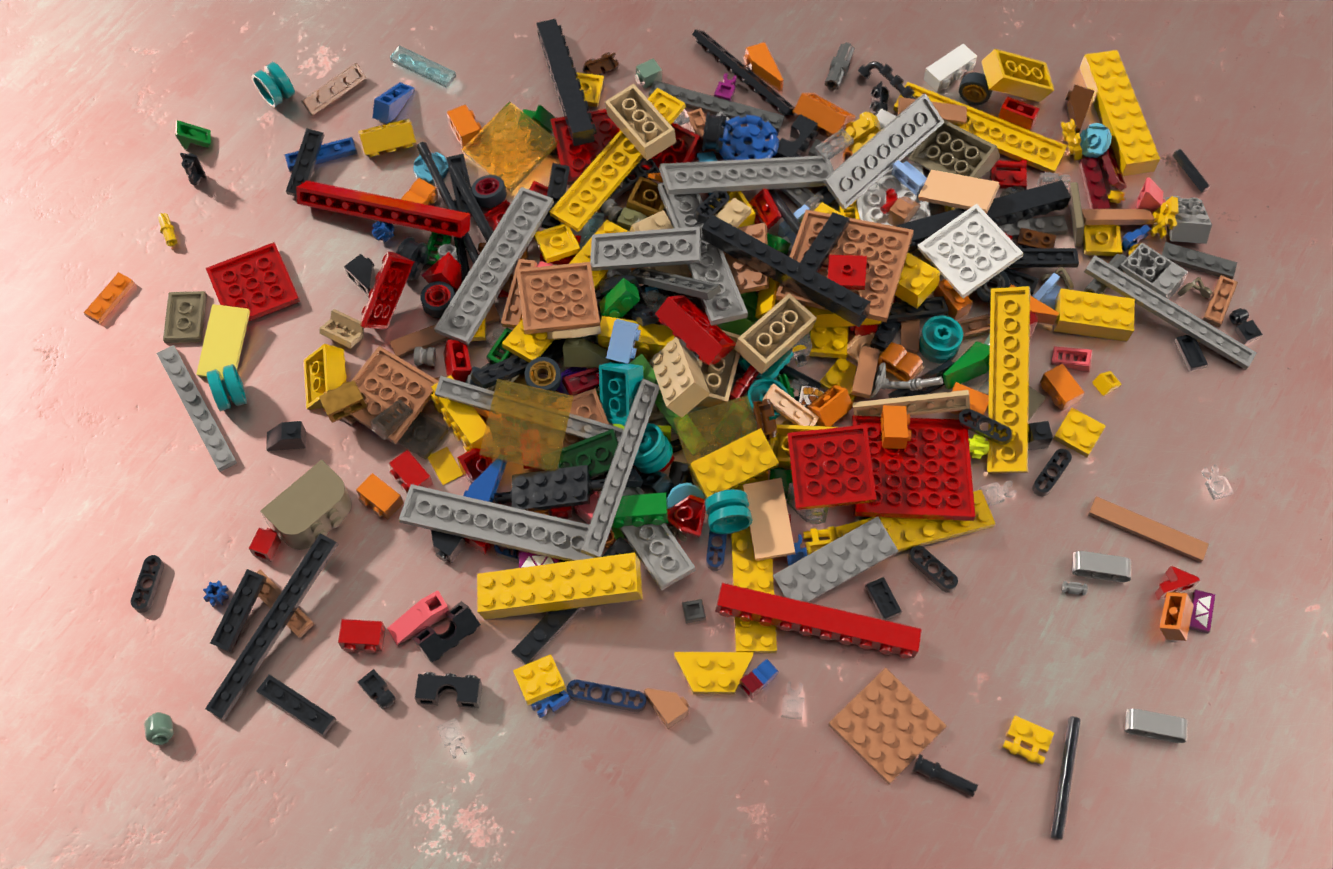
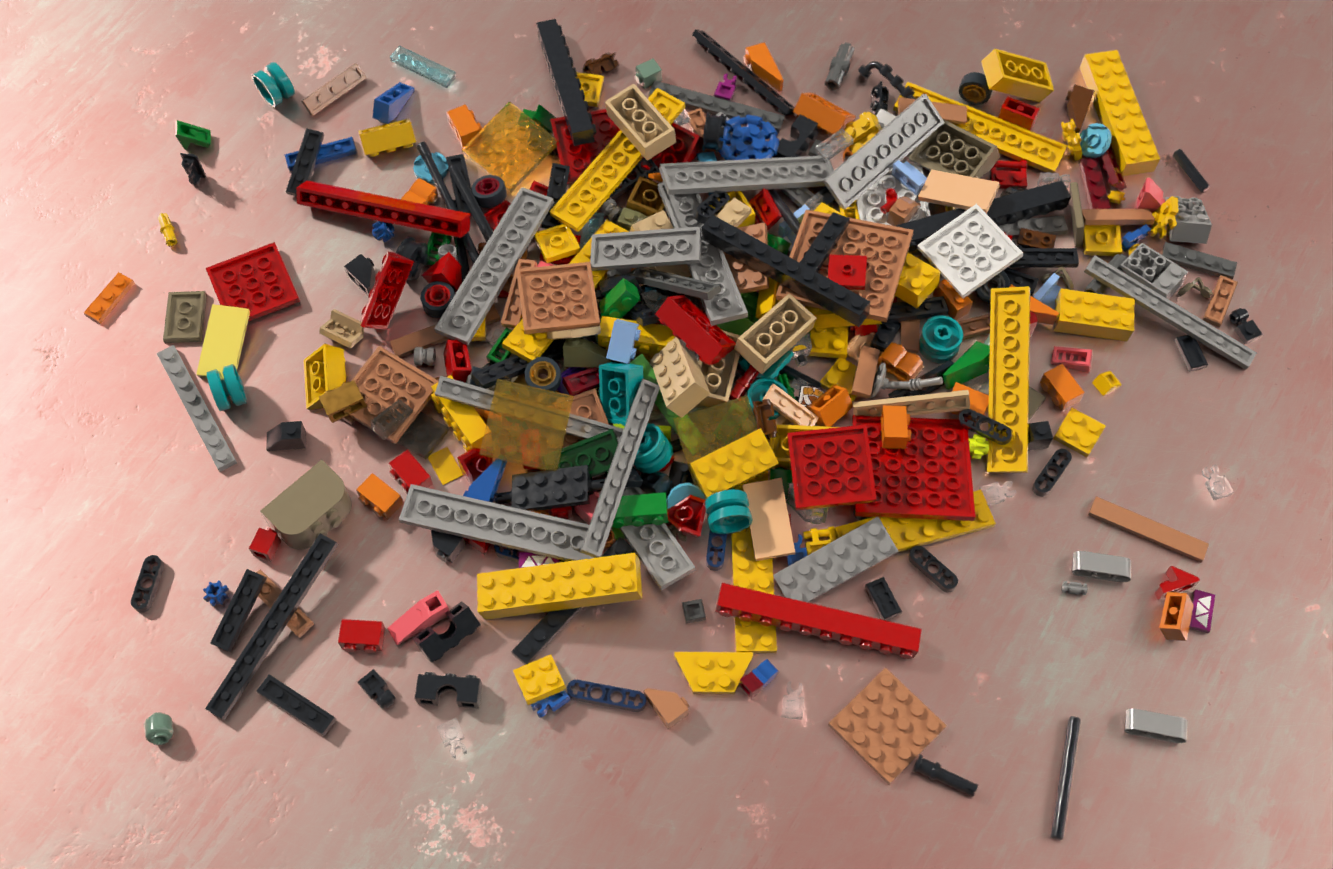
(950, 67): white brick -> none
(1031, 735): yellow plate -> none

